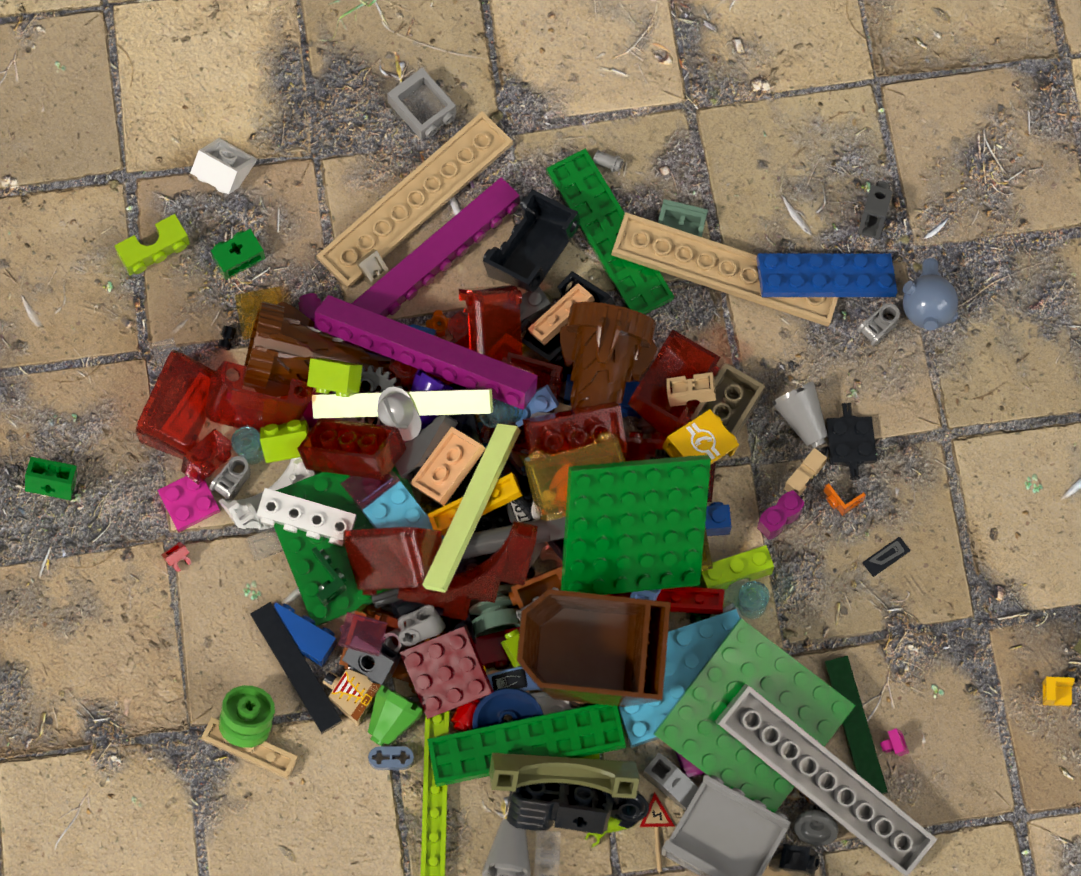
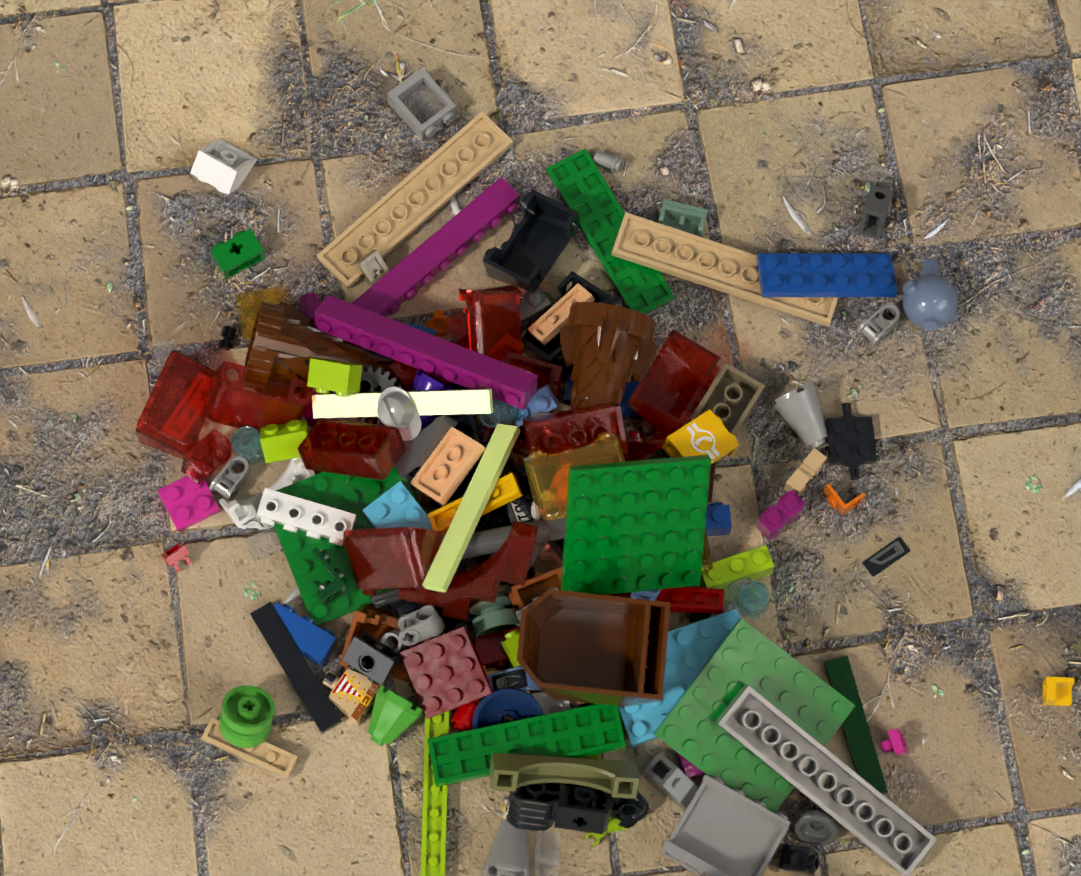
(50, 478): green brick -> none
(138, 256): lime arch -> none
(362, 634): clear pink piece -> none
(366, 490): clear pink slope -> none
(391, 764): sand blue beam -> none
(656, 818): piece -> none
(691, 389): tan piece -> none

